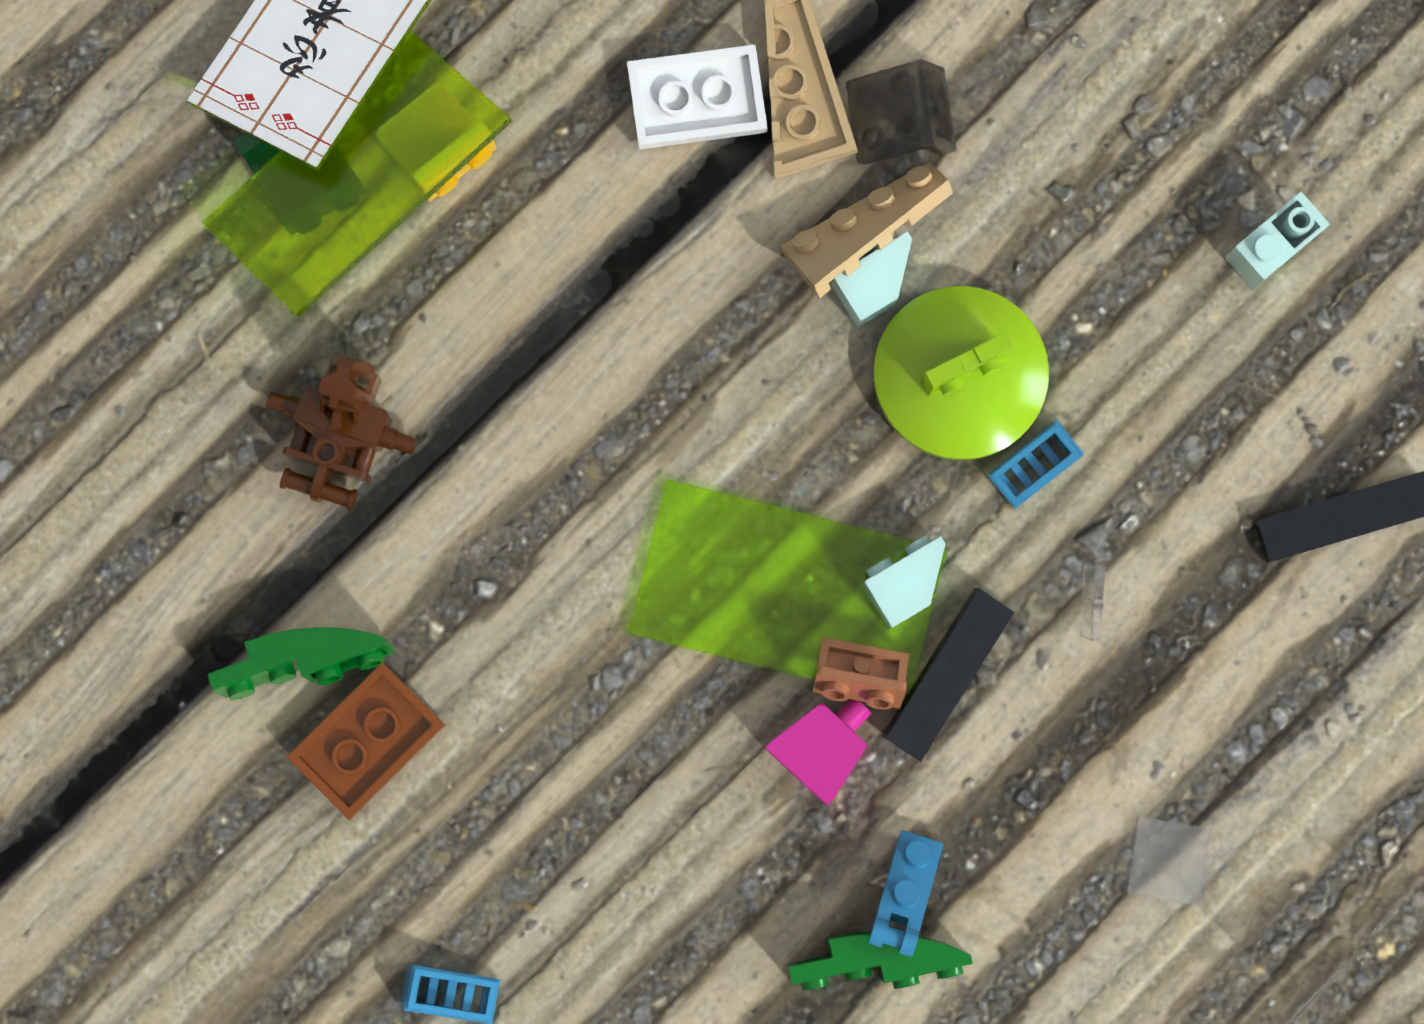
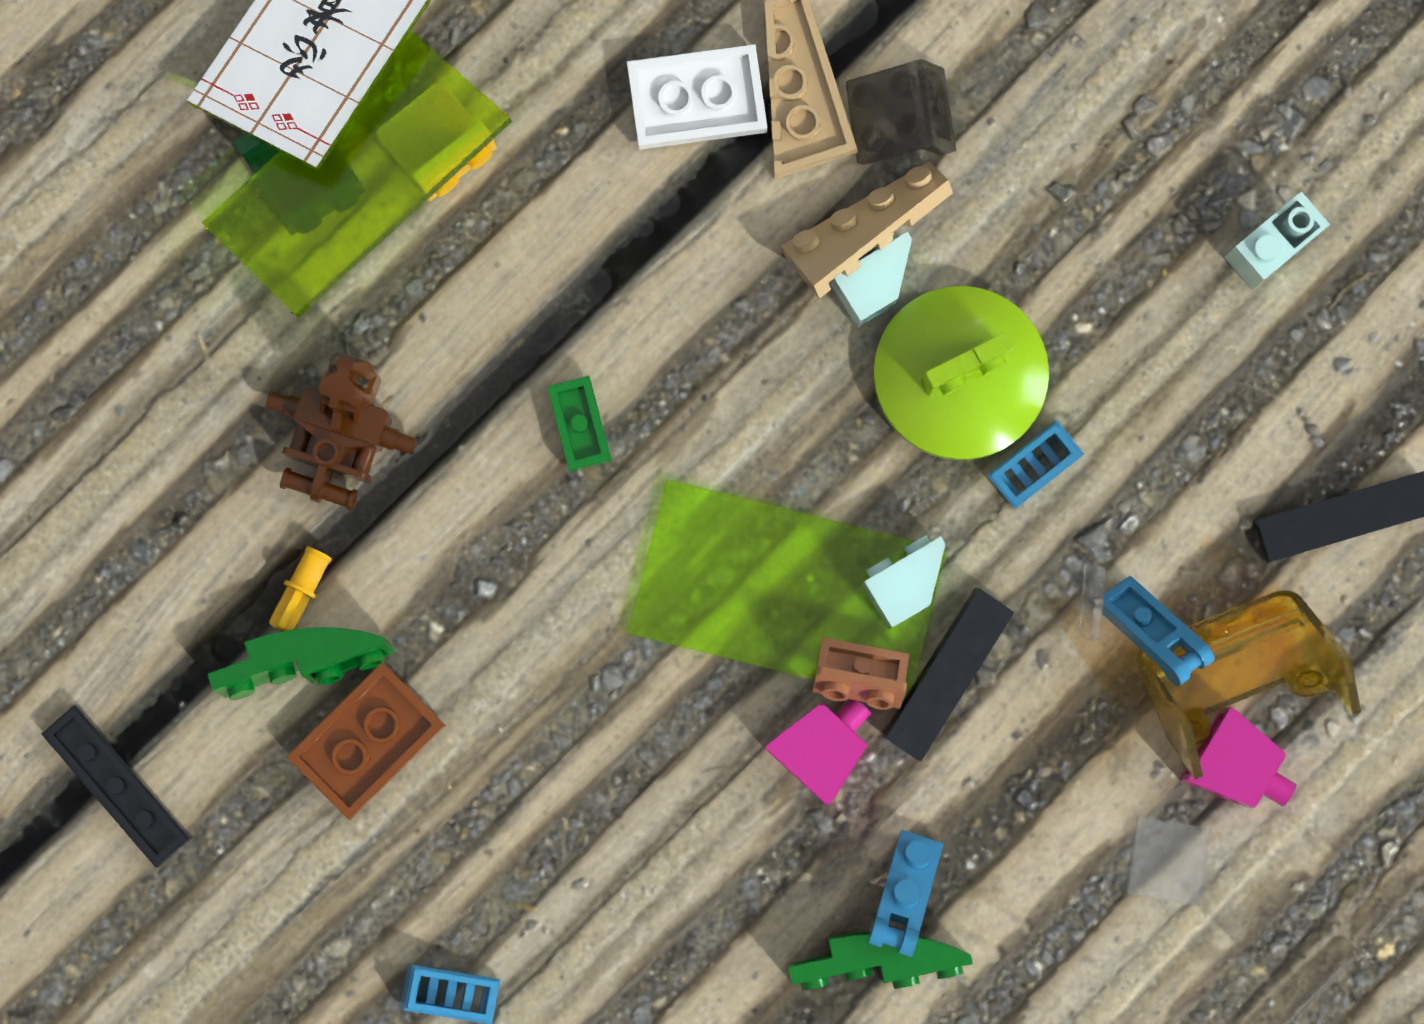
(117, 785): none -> black tile
(299, 590): none -> yellow axle
(579, 424): none -> green plate
(1155, 630): none -> dark azure plate
(1240, 763): none -> dark pink torso
(1254, 650): none -> clear yellow windscreen

